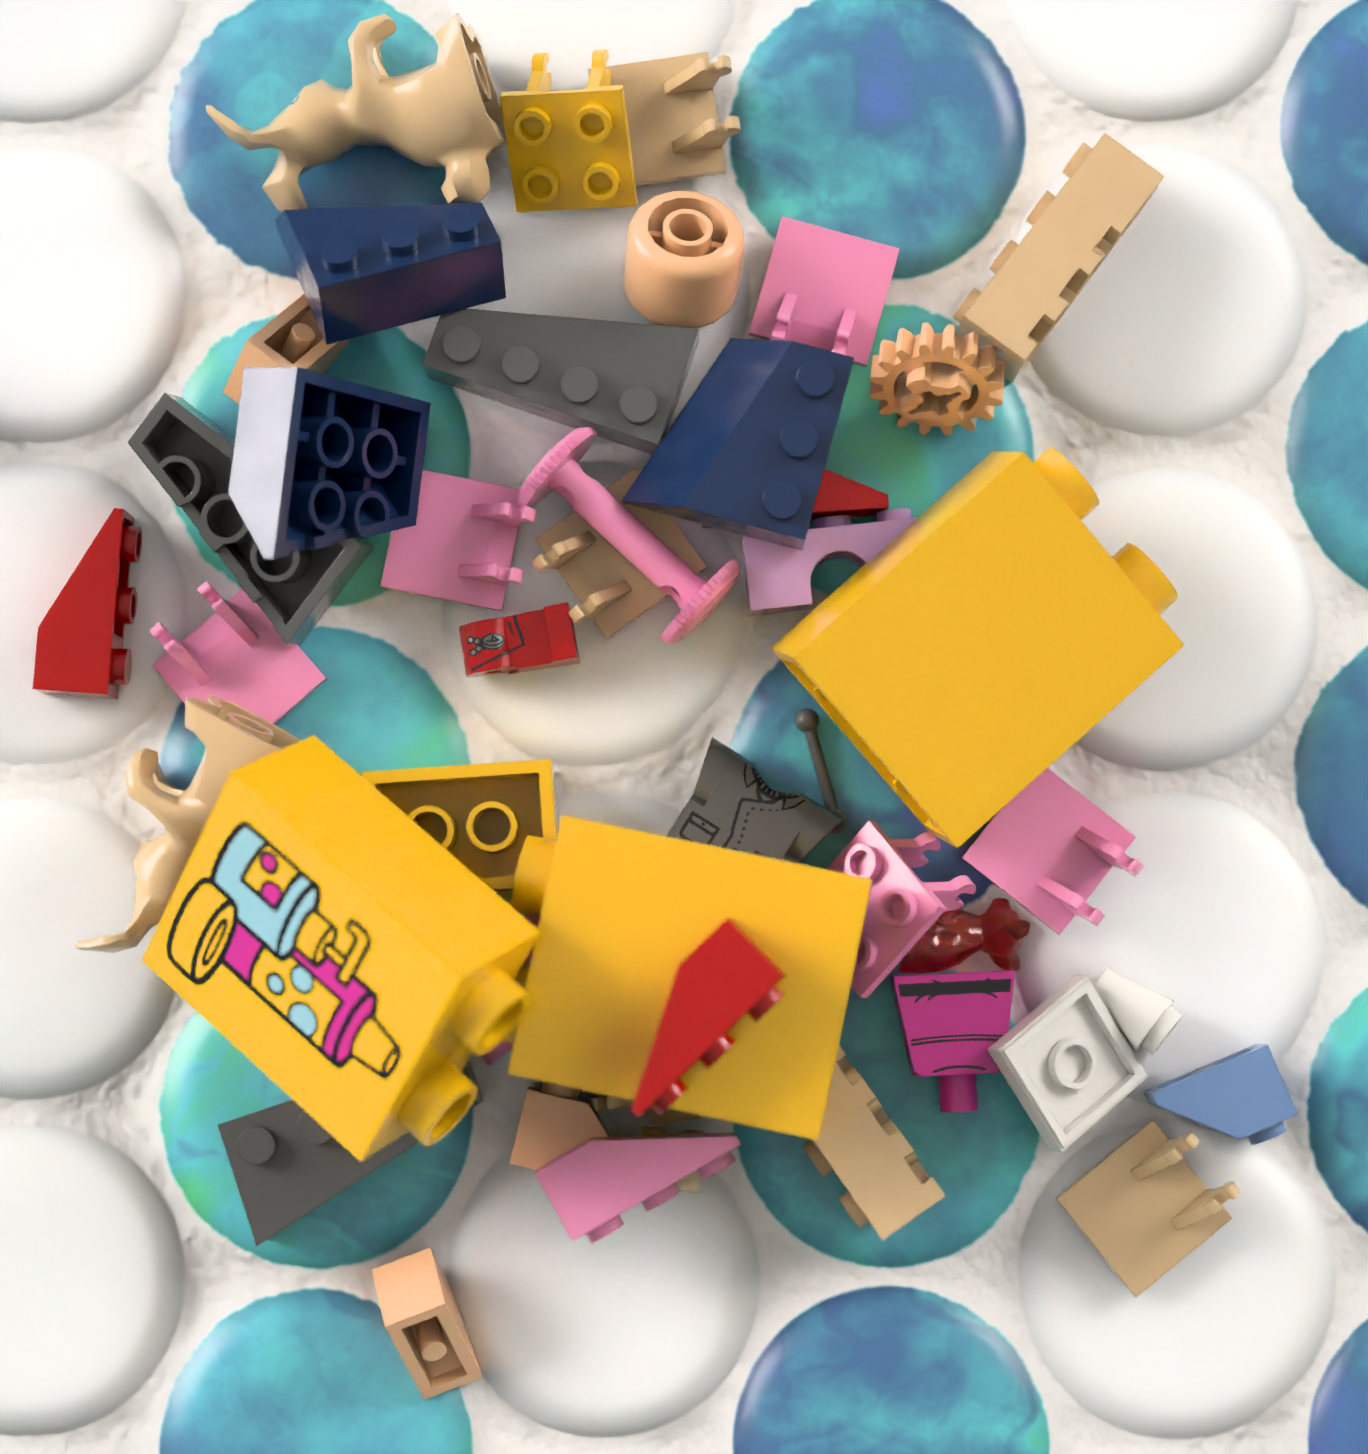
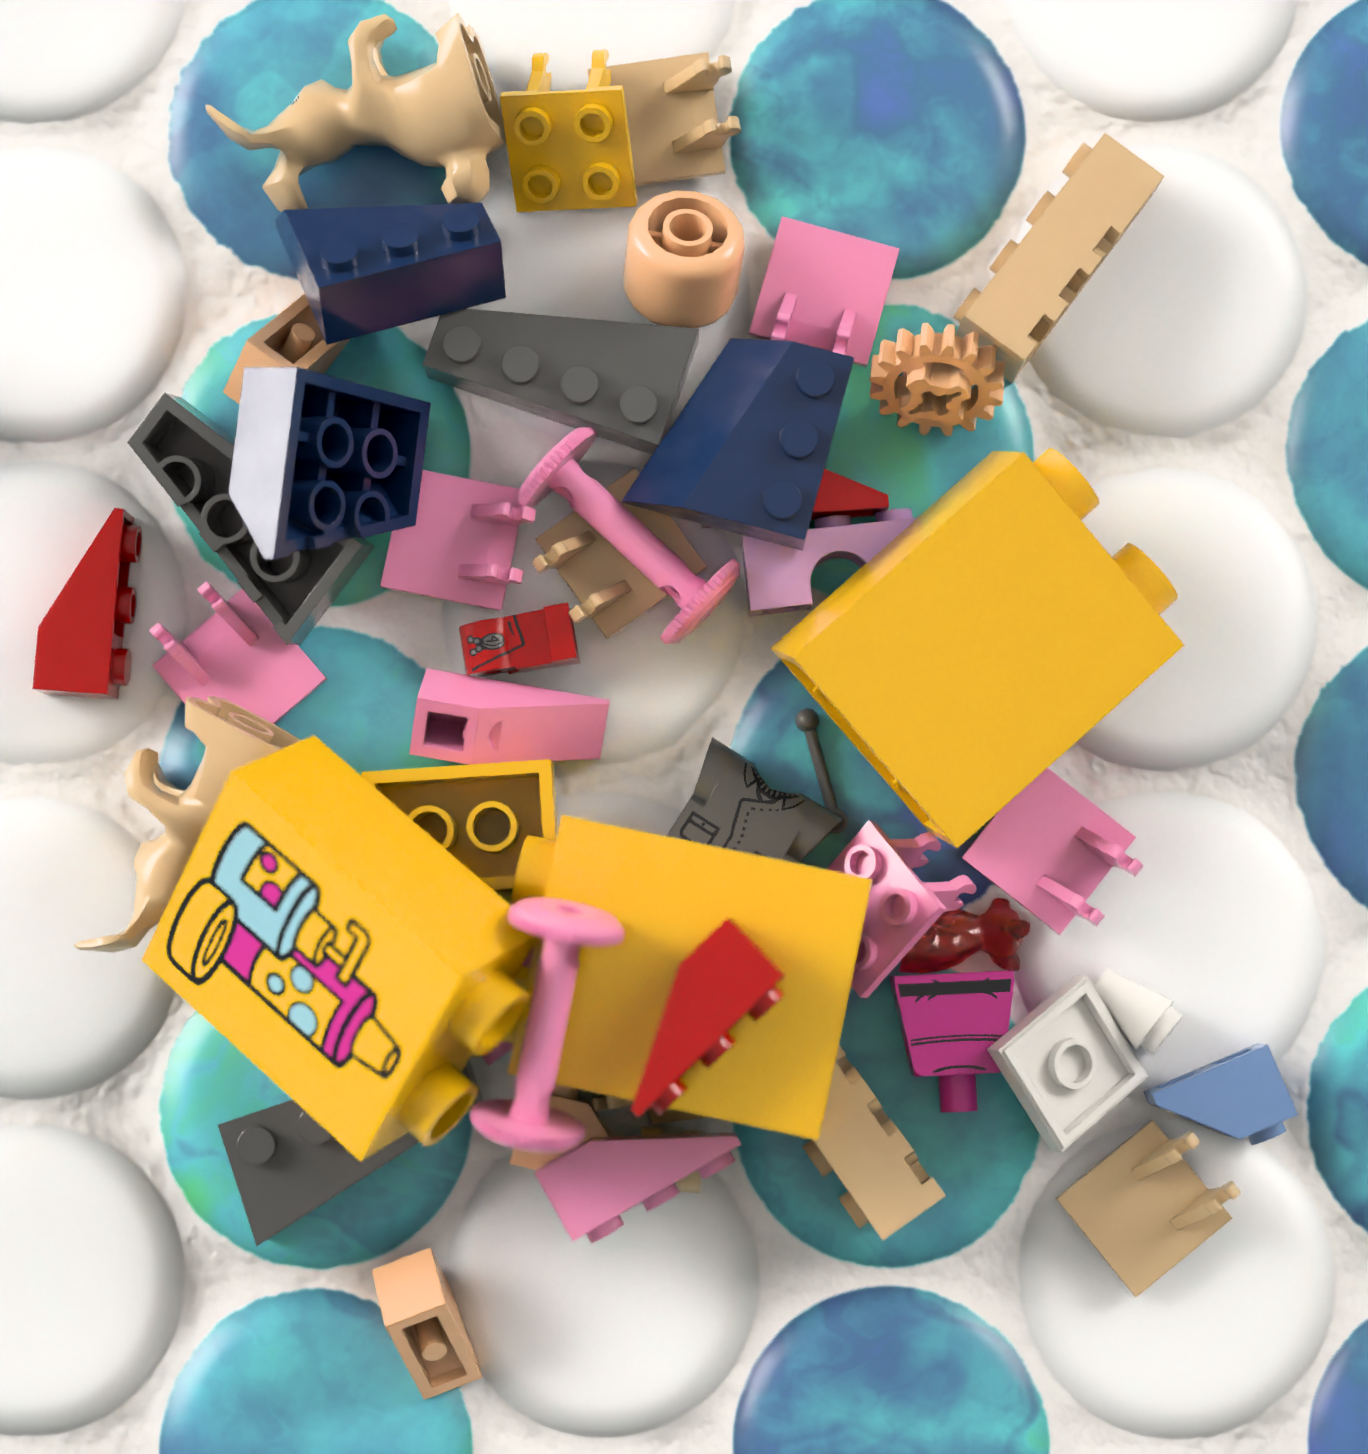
(502, 721): none -> bright pink slope
(529, 1120): none -> bright pink hose

